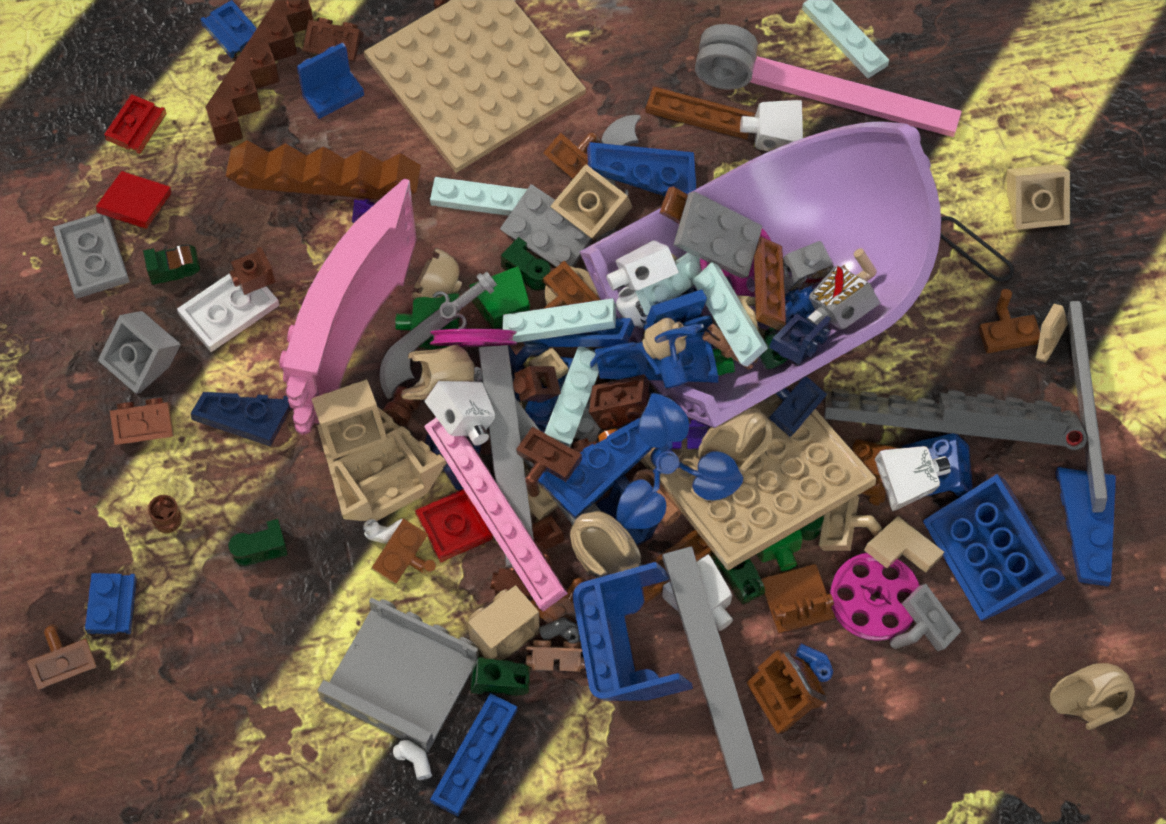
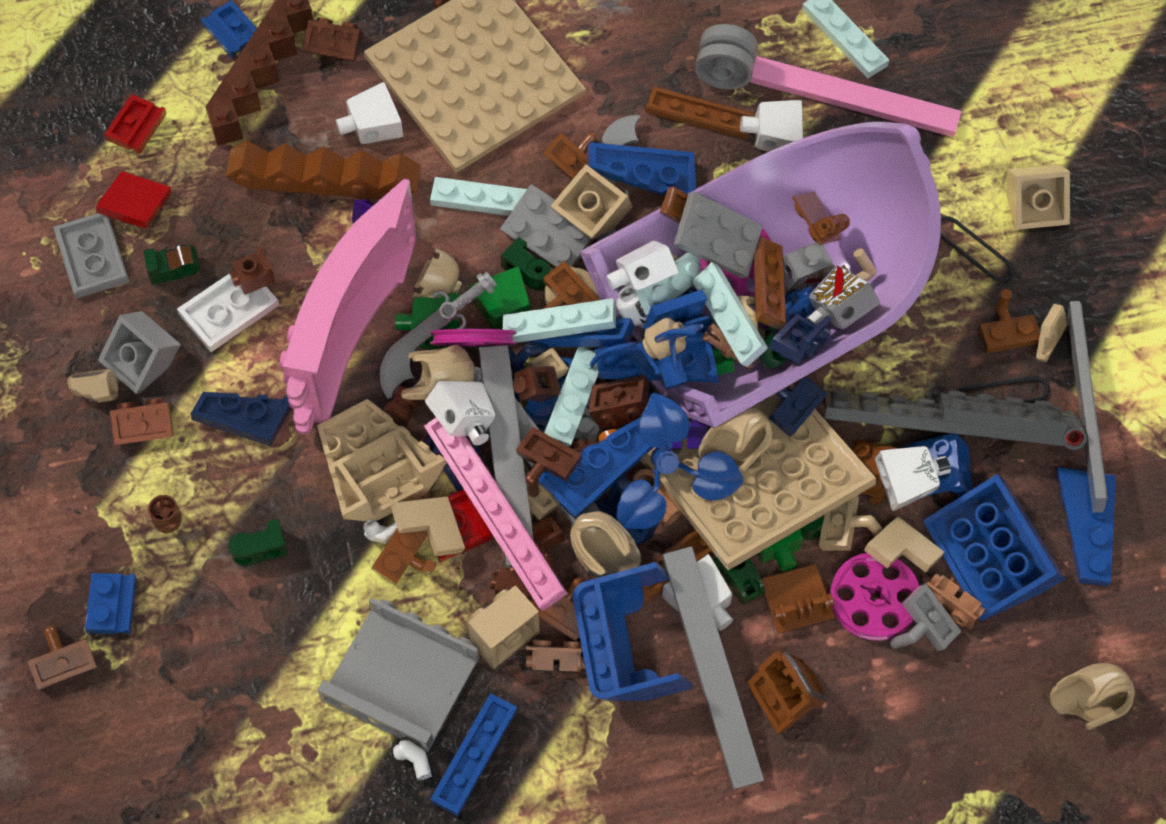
(95, 385): none -> tan rock
(328, 81): blue bracket -> none
(349, 419): tan brick -> none
(371, 116): none -> white torso
(433, 516): none -> tan tile
(500, 677): dark green leg -> none
(564, 627): dark grey arm -> none
(817, 660): blue arm -> none
(822, 227): none -> dark orange hinge
(962, 610): none -> nougat hinge
(1047, 390): none -> black piece

